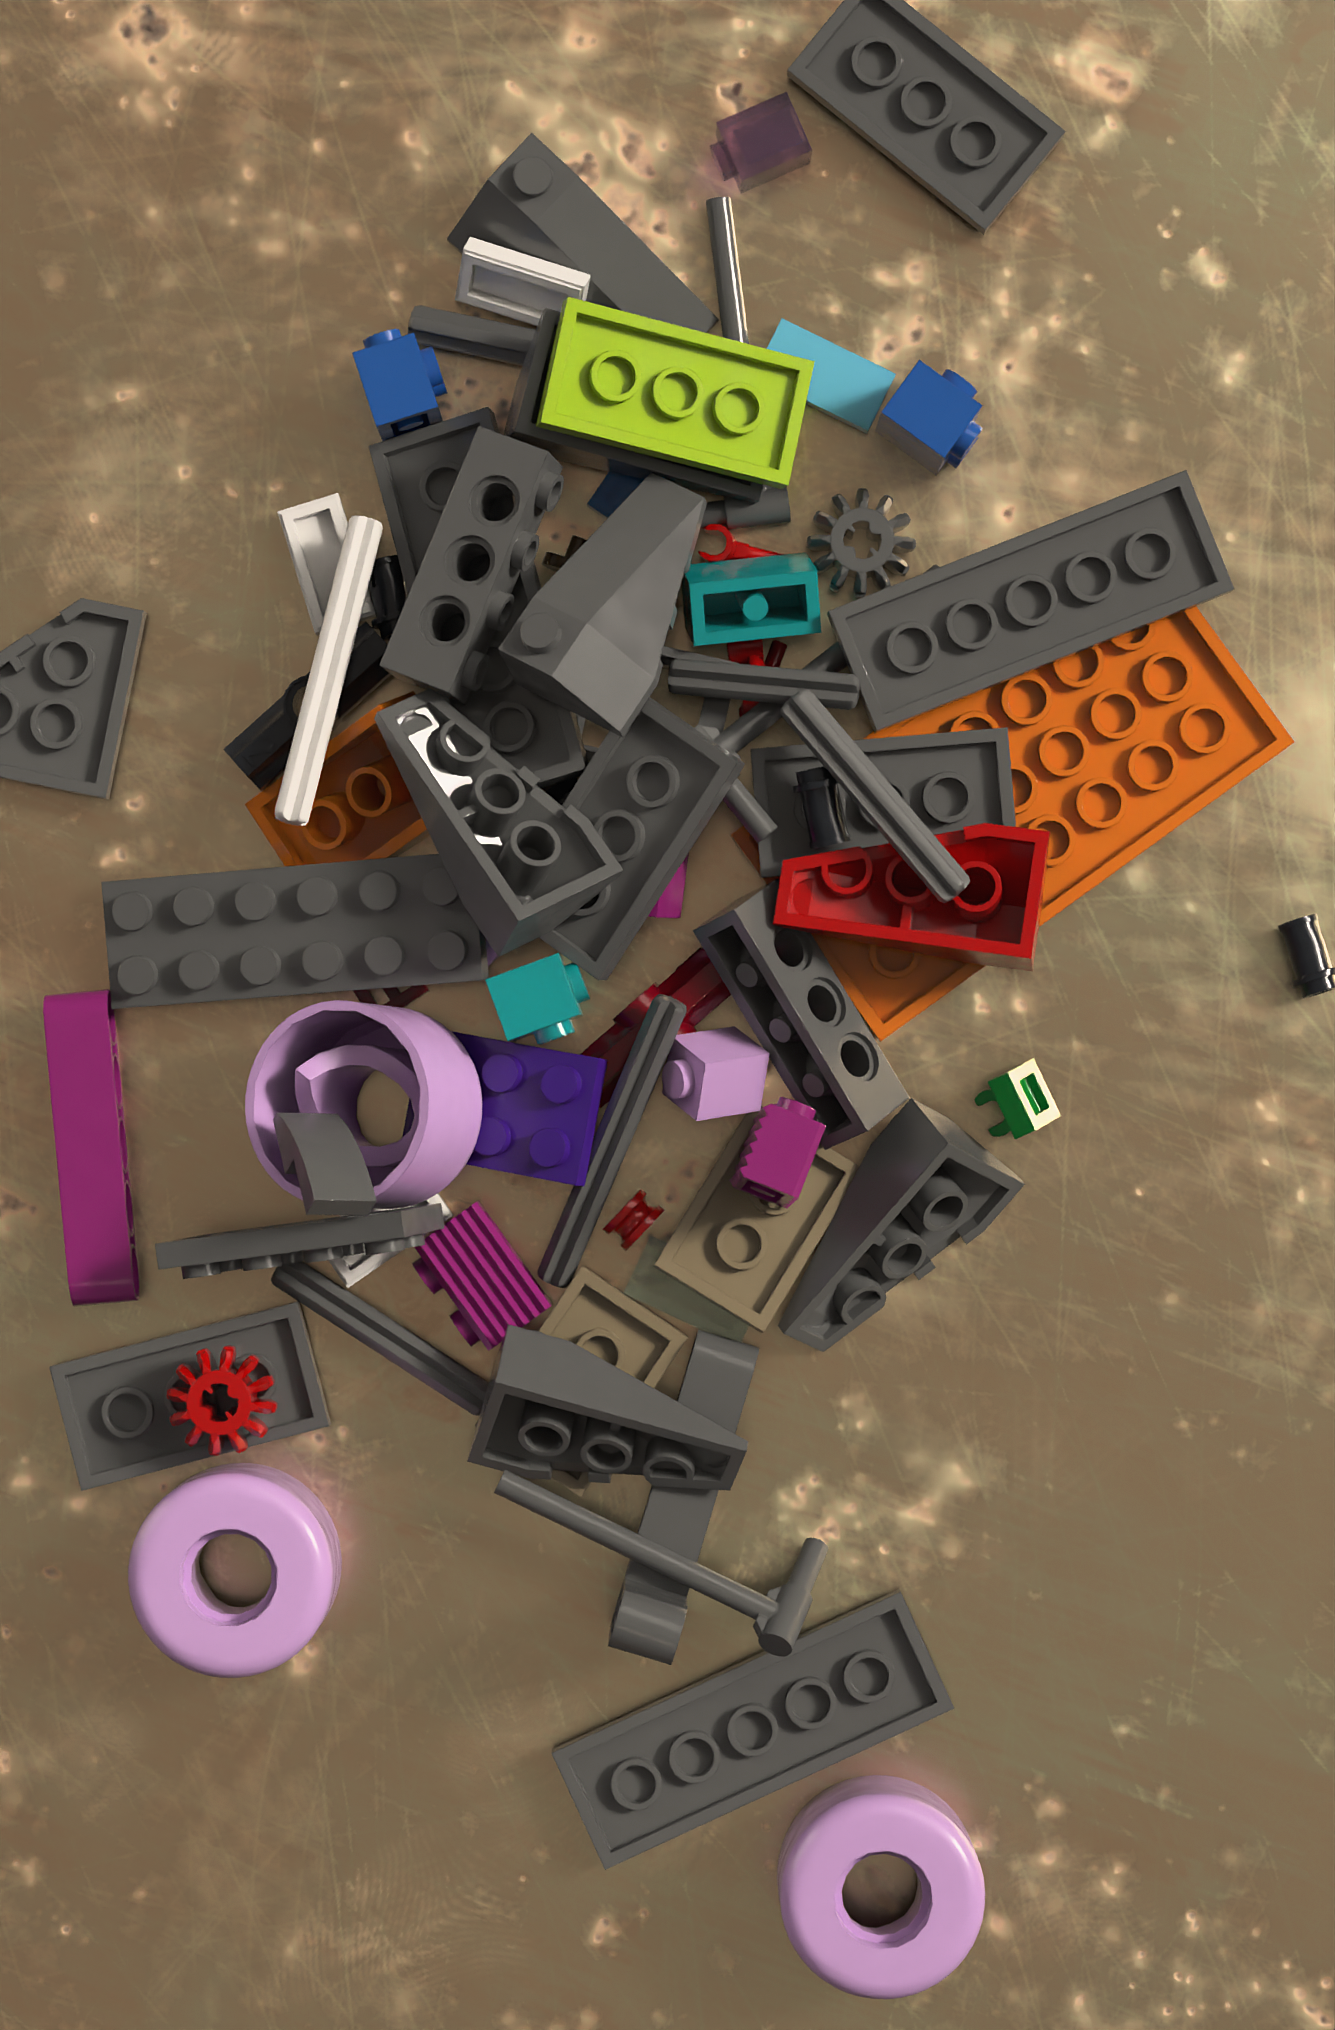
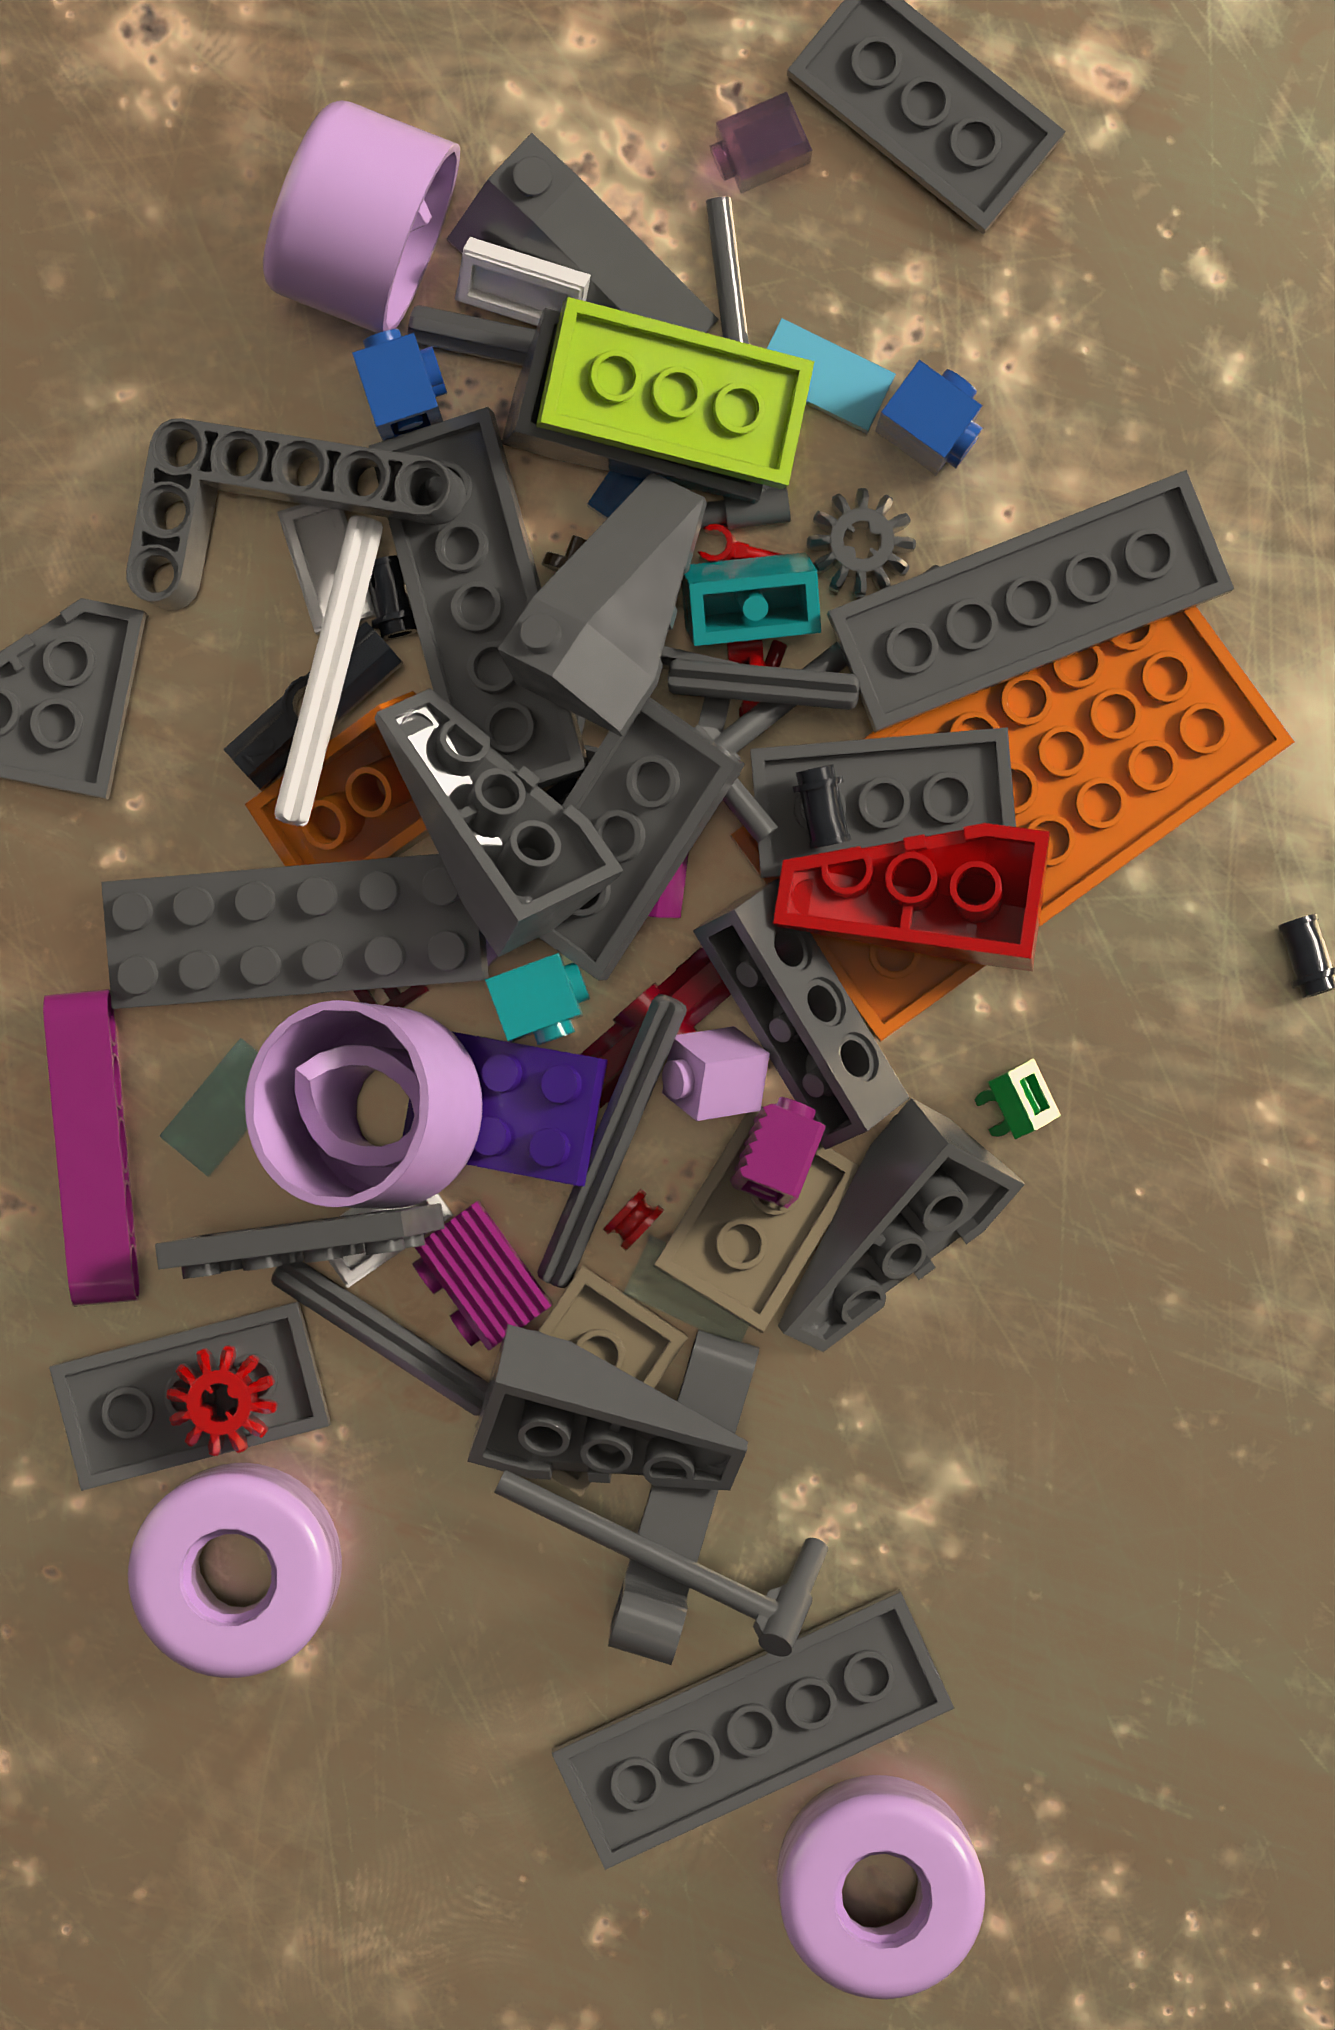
(215, 1114): none -> clear light blue tile
(273, 479): none -> dark grey beam
(326, 1163): dark grey slope -> none
(360, 215): none -> lavender piece
(490, 470): dark grey brick -> none
(875, 796): dark grey axle -> none

